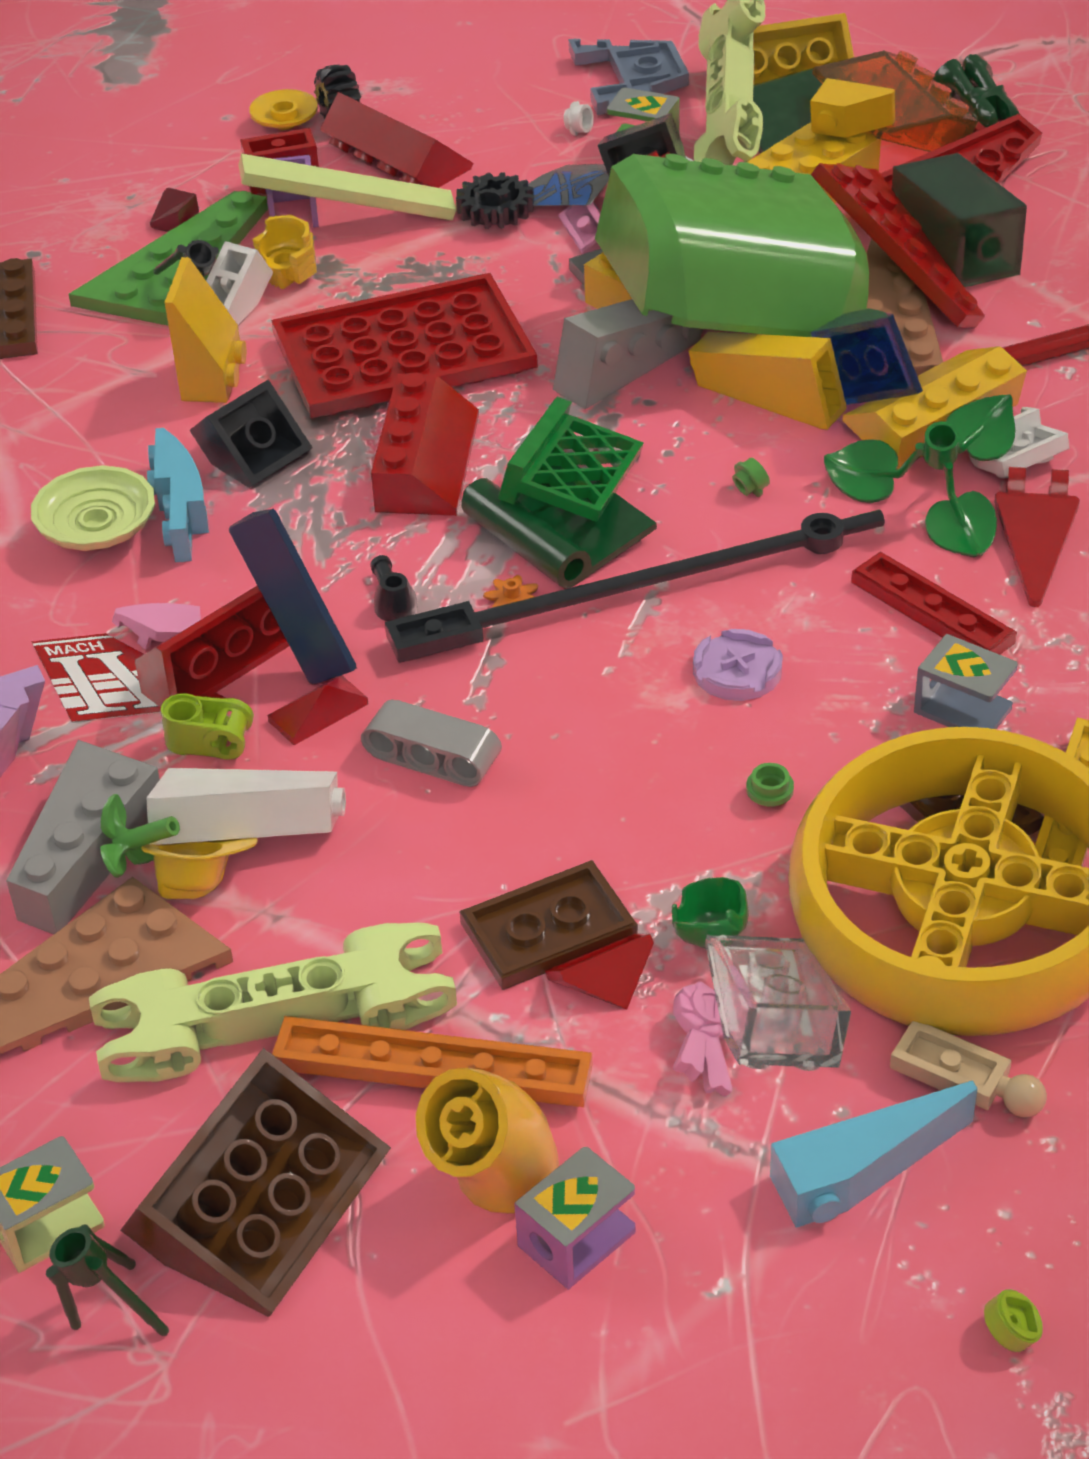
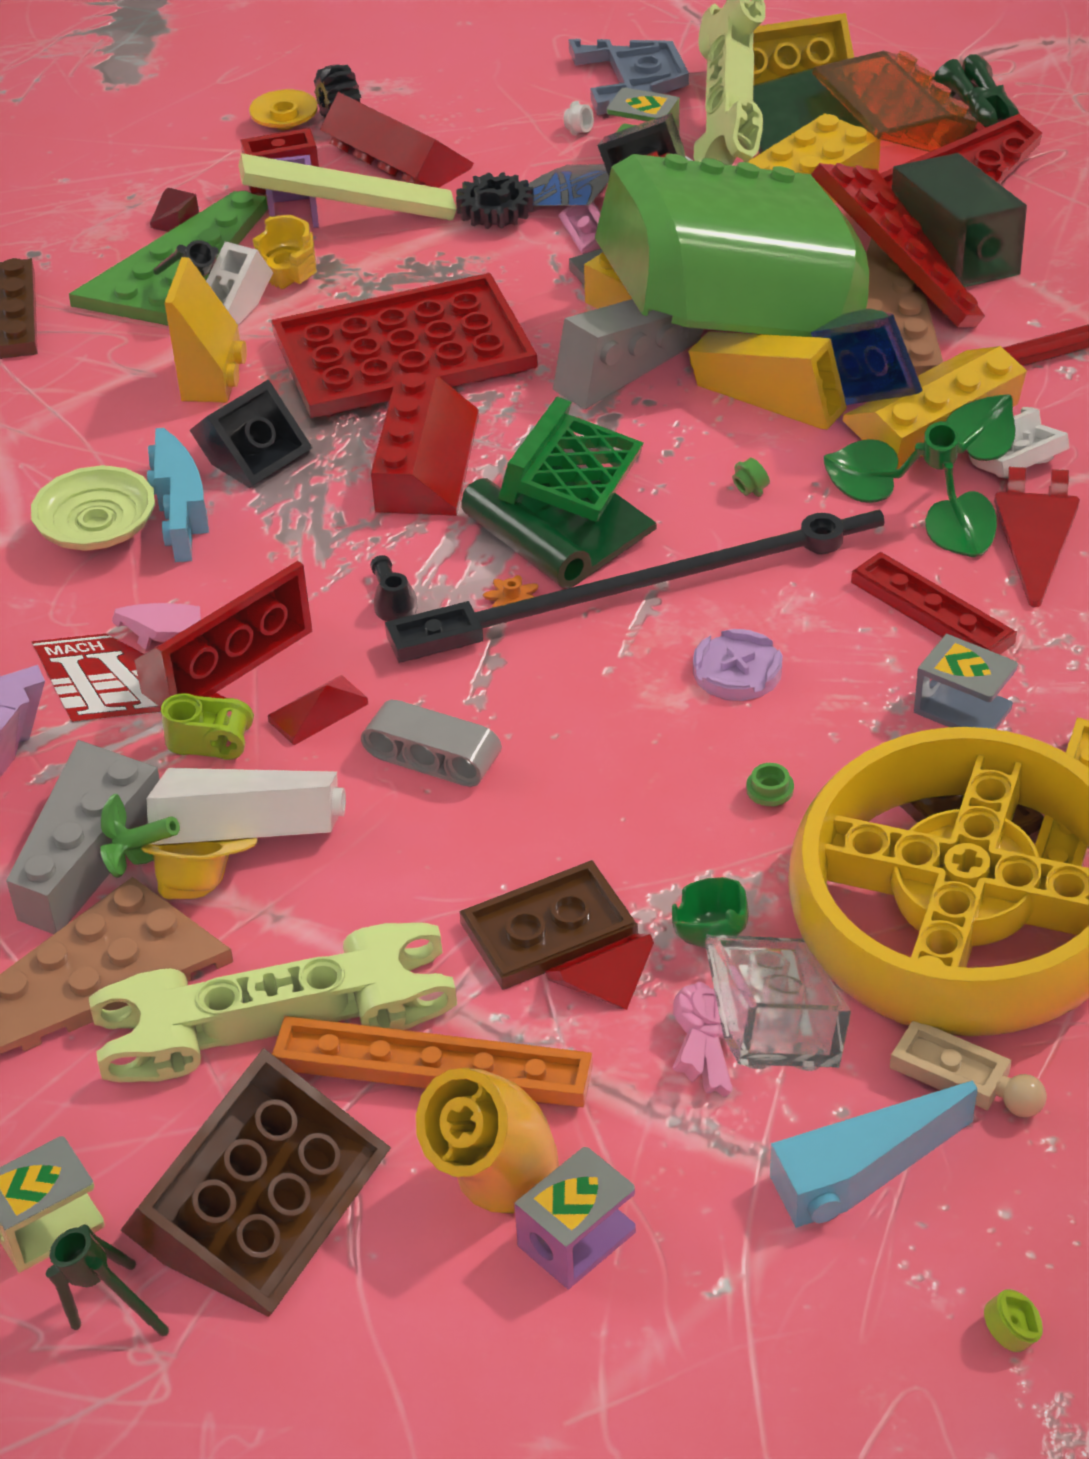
(292, 596): dark blue slope -> none
(851, 108): yellow slope -> none

